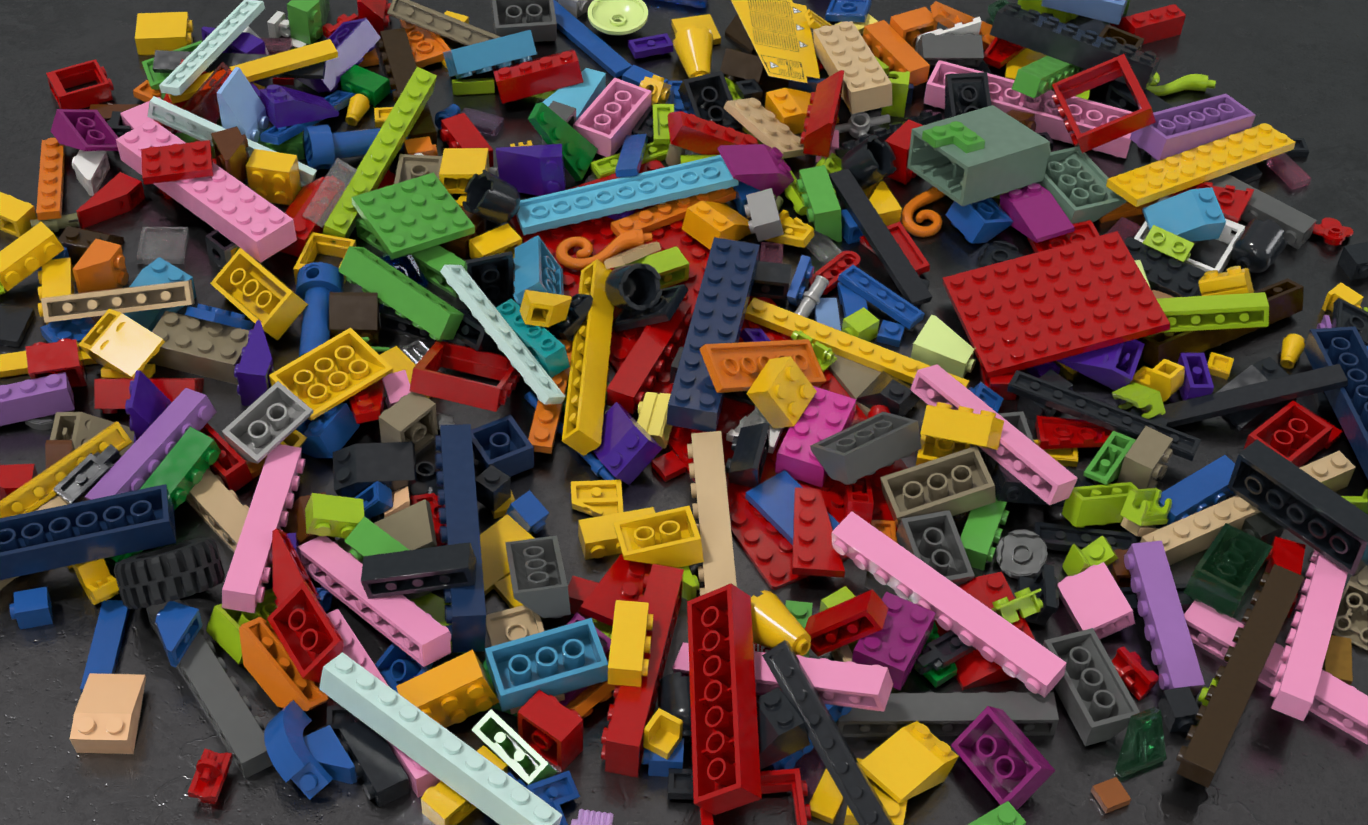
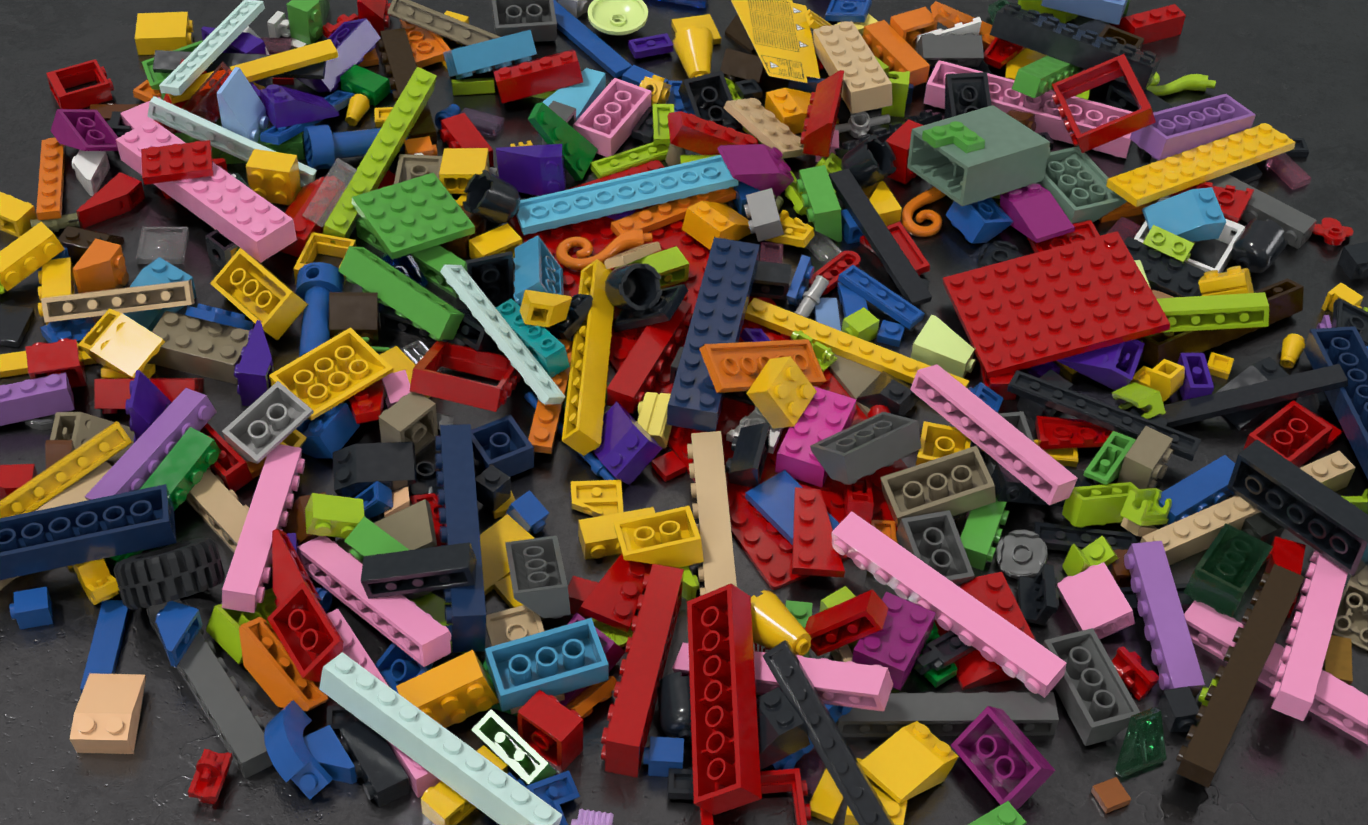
(86, 475): hinge -> none
(231, 152): reddish brown slope -> none
(629, 643): yellow brick -> none
(631, 155): blue tile -> none
(663, 733): yellow panel -> none
(962, 425): yellow brick -> none
(1025, 602): lime hinge -> none

